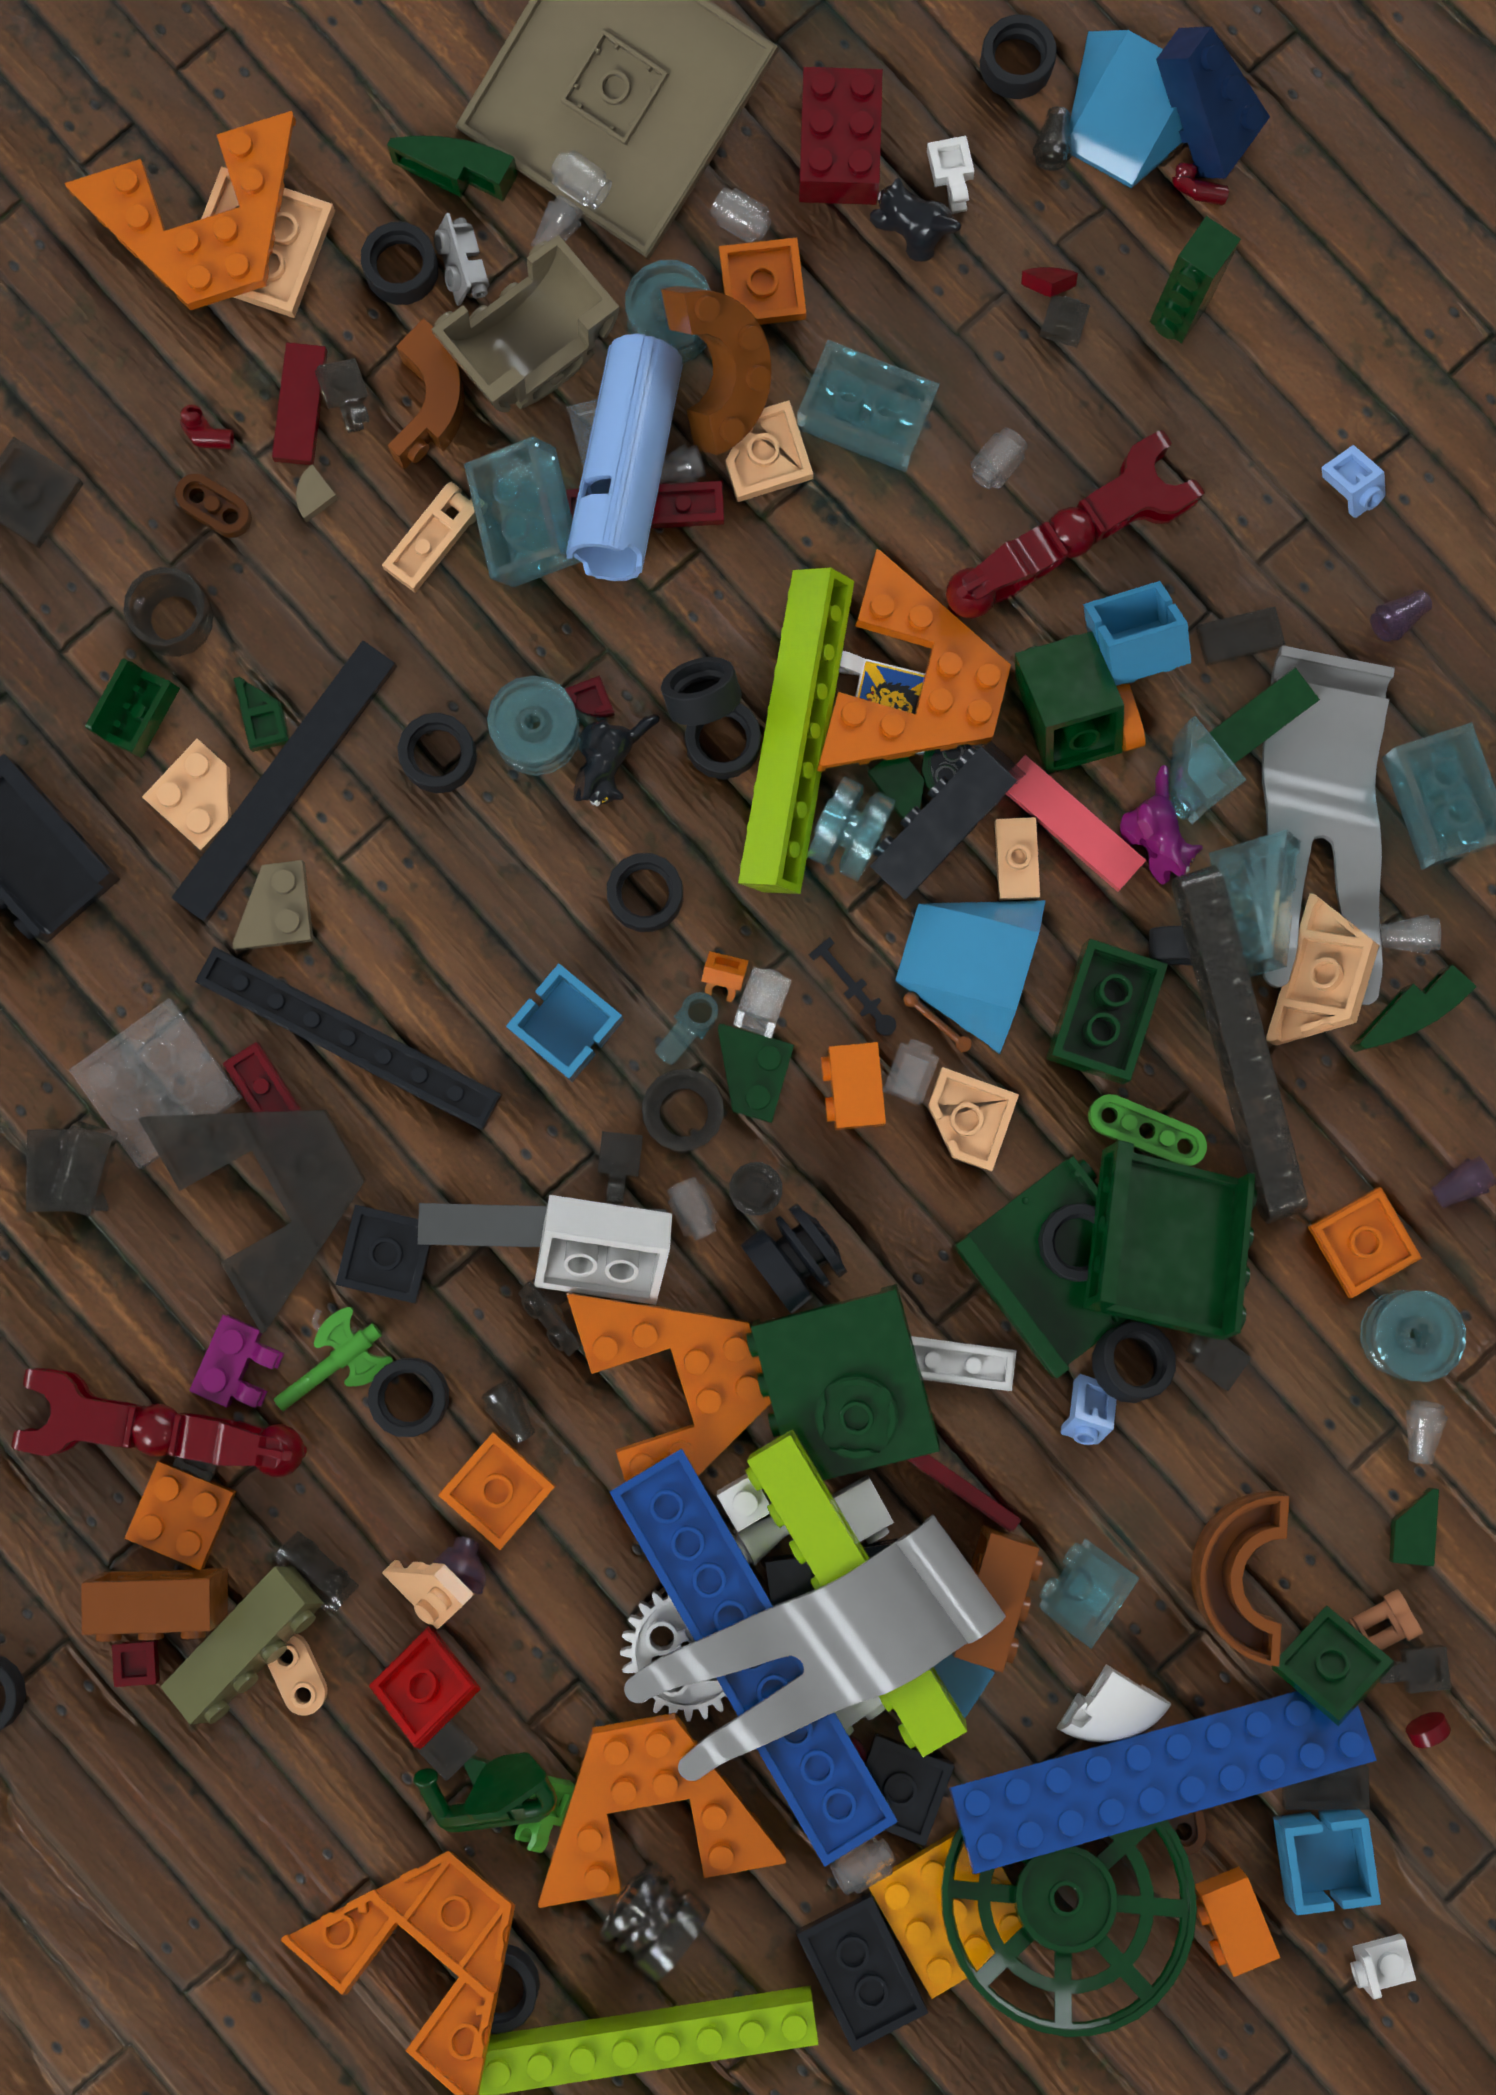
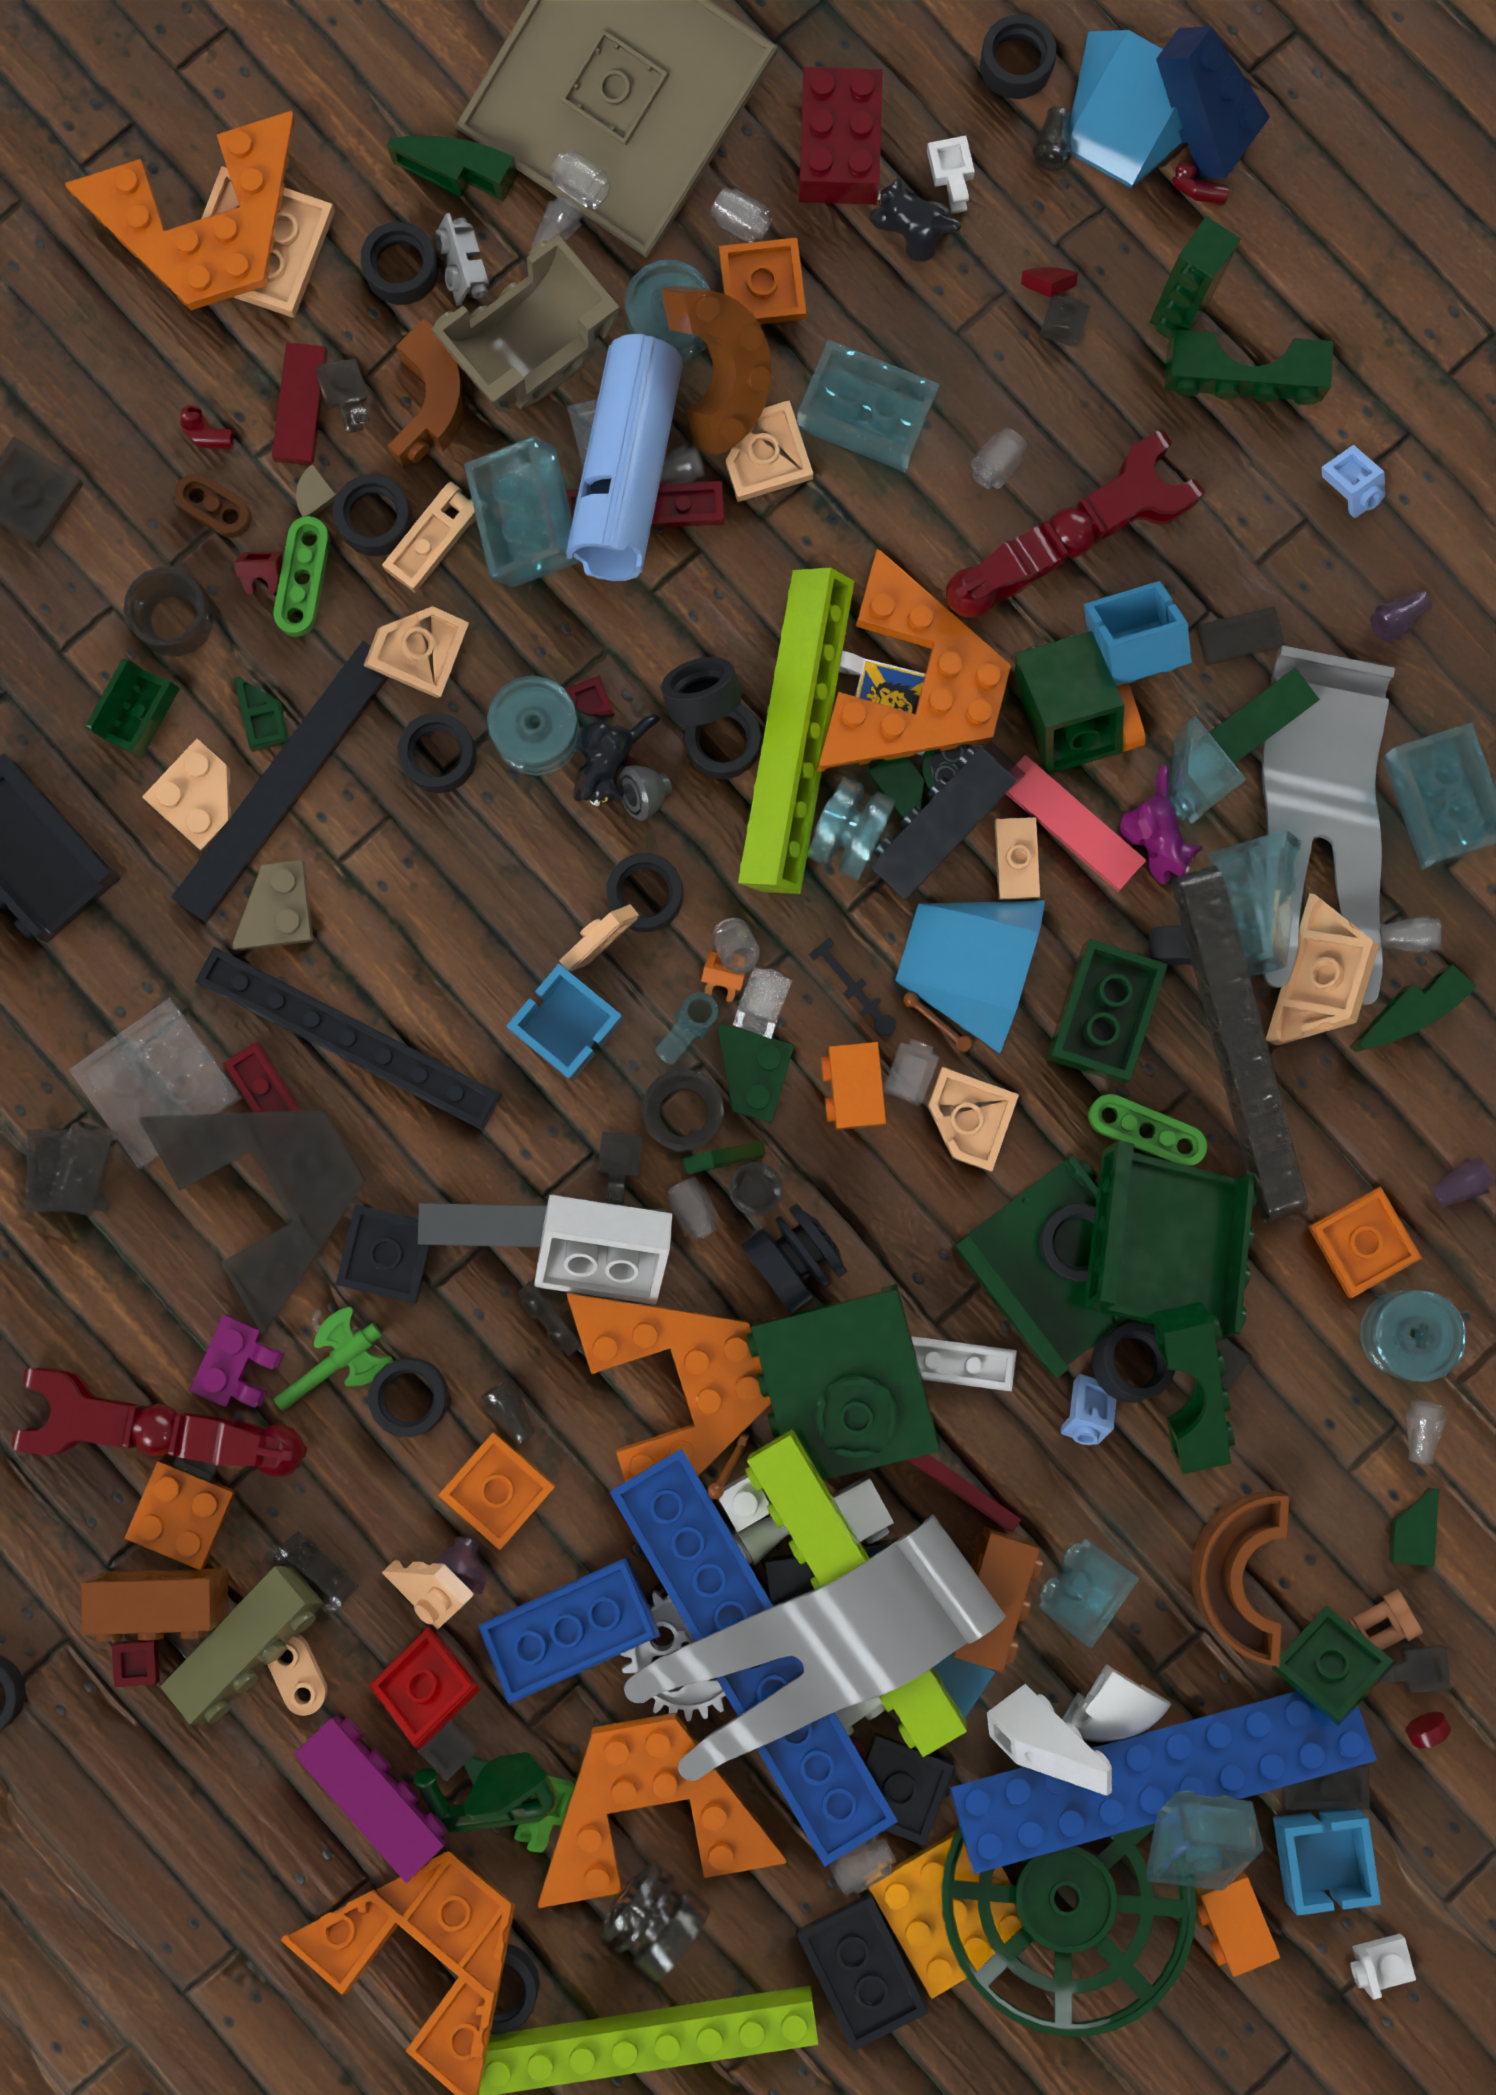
(259, 565): none -> dark red tile
(300, 560): none -> bright green plate
(352, 493): none -> black tyre
(372, 1797): none -> magenta brick
(418, 649): none -> light nougat plate
(569, 1630): none -> blue tile
(598, 937): none -> light nougat plate
(643, 790): none -> dark grey brick
(716, 1489): none -> dark orange hinge
(724, 1157): none -> dark green tile
(735, 945): none -> clear brick
(1040, 1740): none -> white slope
(1199, 1429): none -> dark green arch
(1200, 366): none -> dark green arch
(1203, 1841): none -> clear light blue slope

